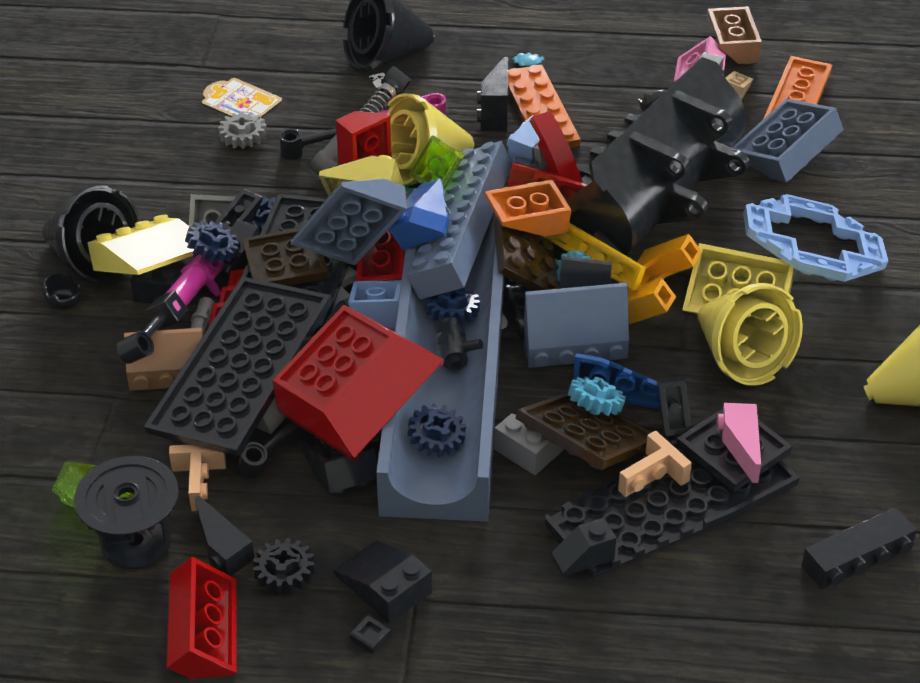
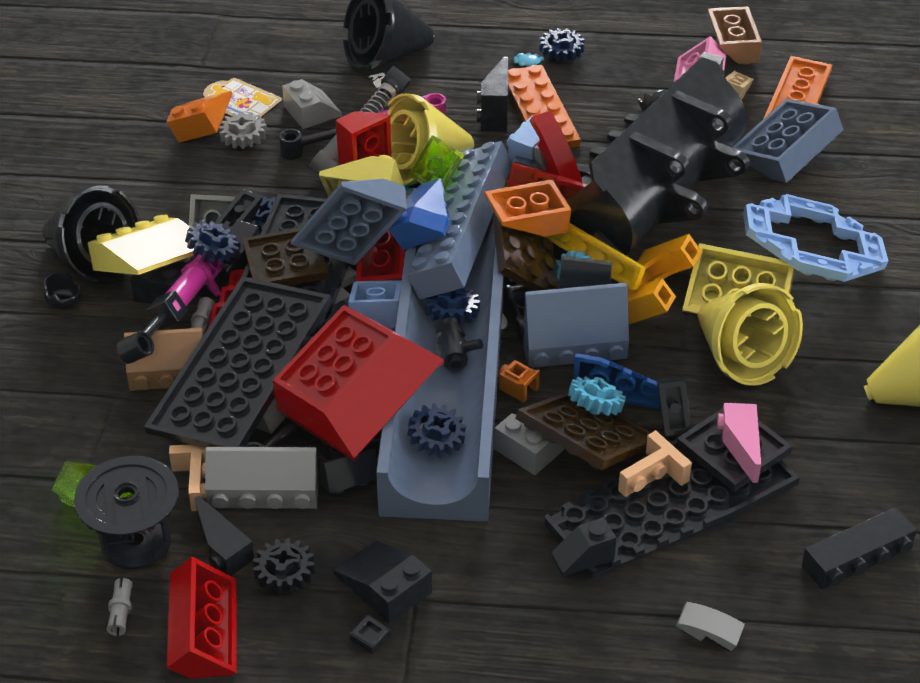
(119, 607): none -> light grey pin
(198, 117): none -> orange slope
(261, 477): none -> light grey slope
(308, 104): none -> light grey slope
(516, 378): none -> orange window
(561, 45): none -> dark blue gear
(708, 622): none -> light grey slope

